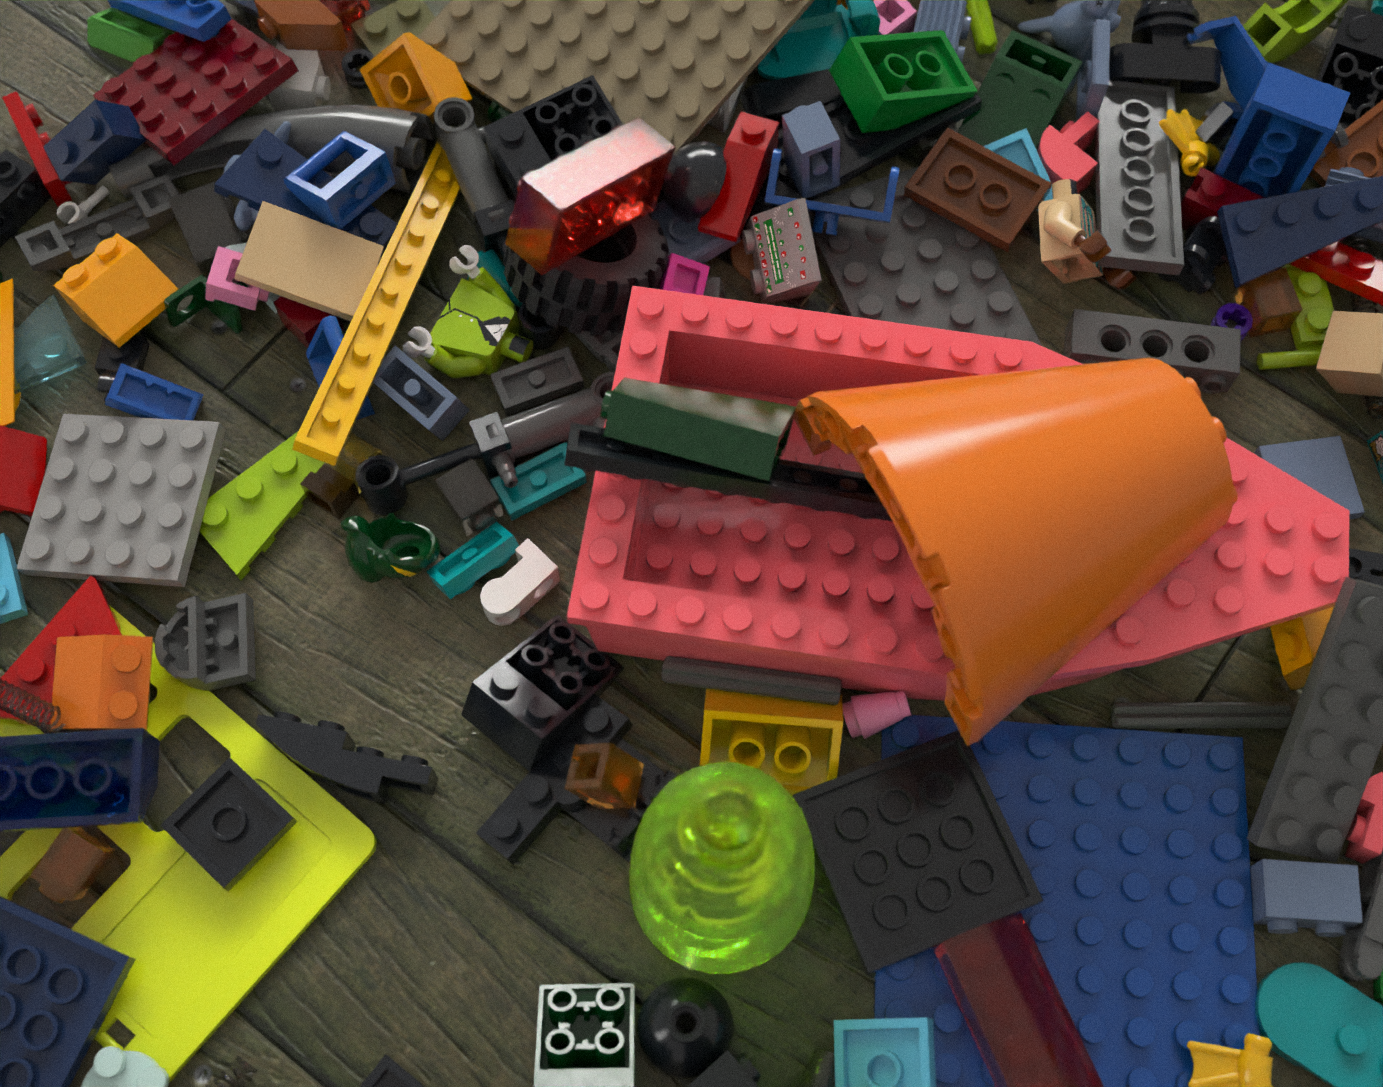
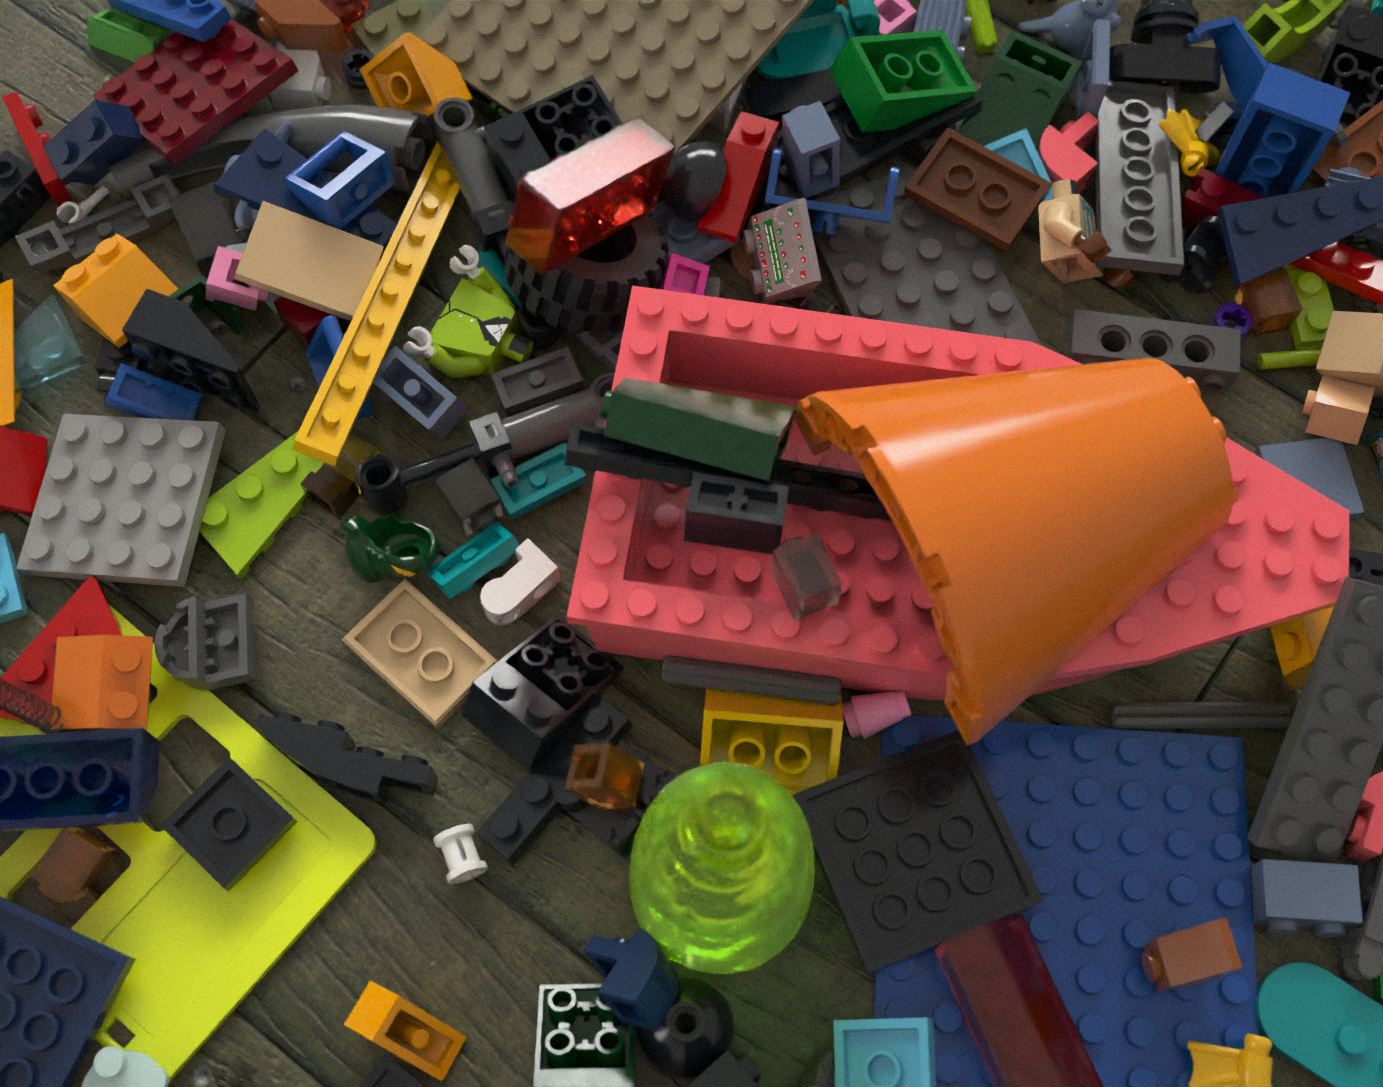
(182, 349): none -> black slope
(405, 1030): none -> light orange slope
(419, 652): none -> tan tile
(460, 853): none -> white bush
(637, 977): none -> dark blue brick
(735, 513): none -> black hinge
(805, 575): none -> clear smoke brick
(1191, 956): none -> dark orange slope
(1338, 409): none -> light nougat brick

